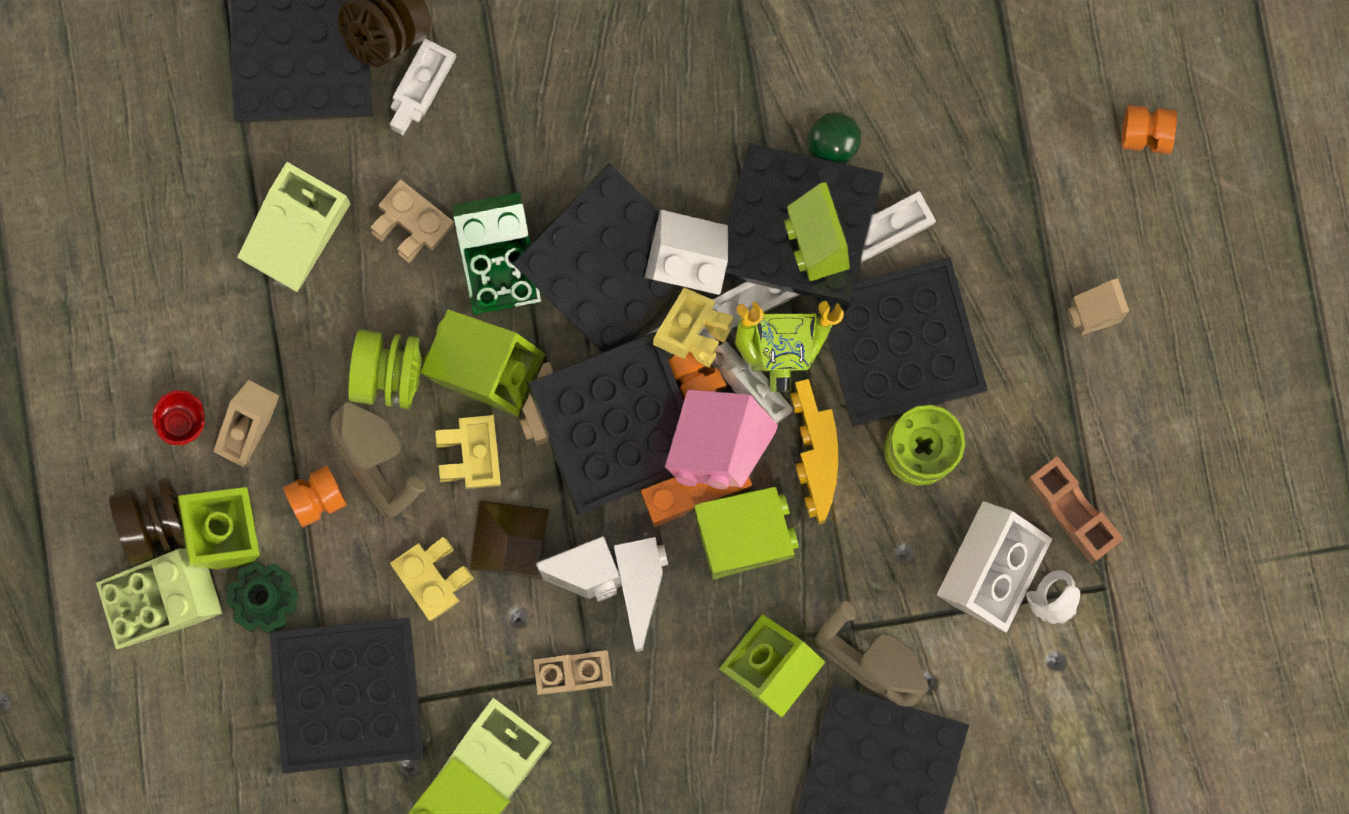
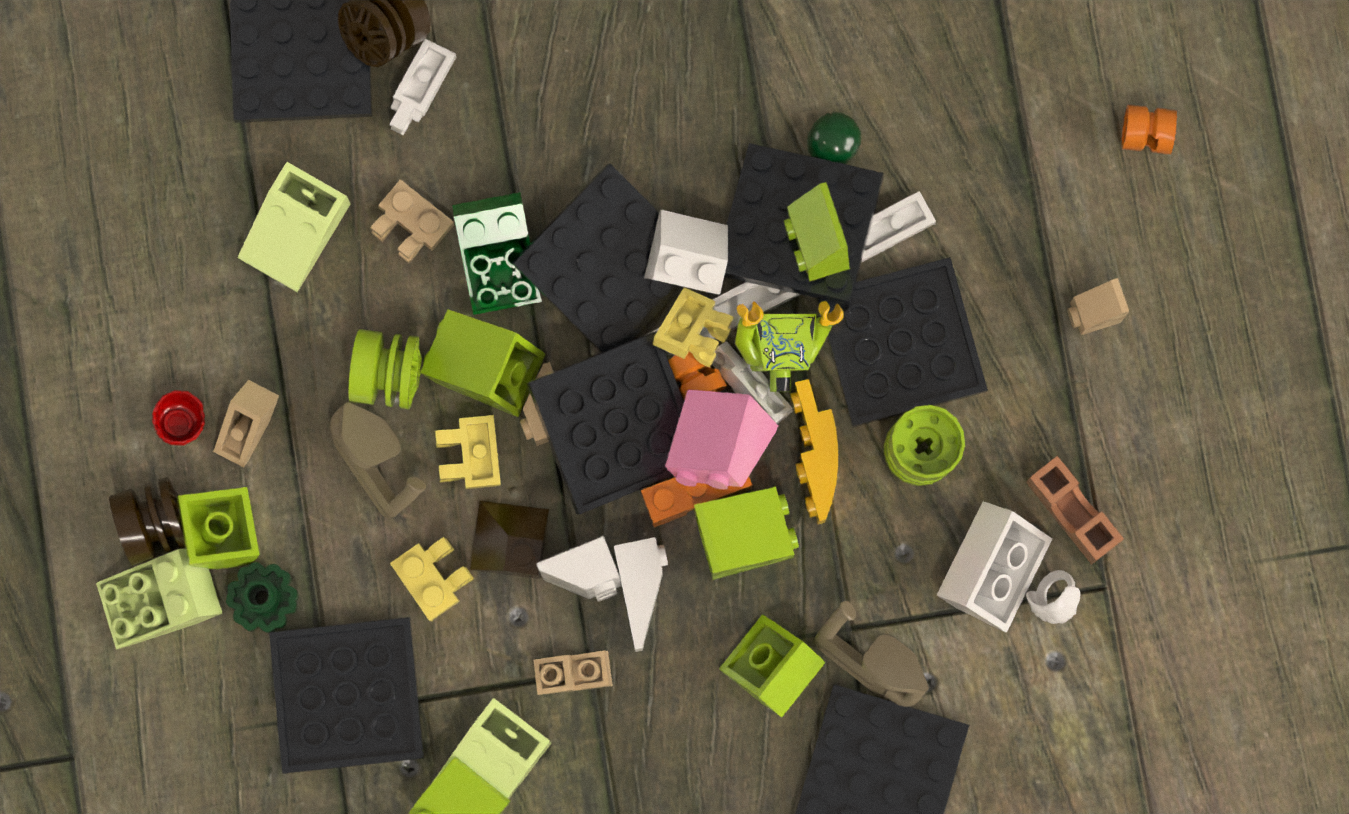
(314, 496): orange wheel -> none

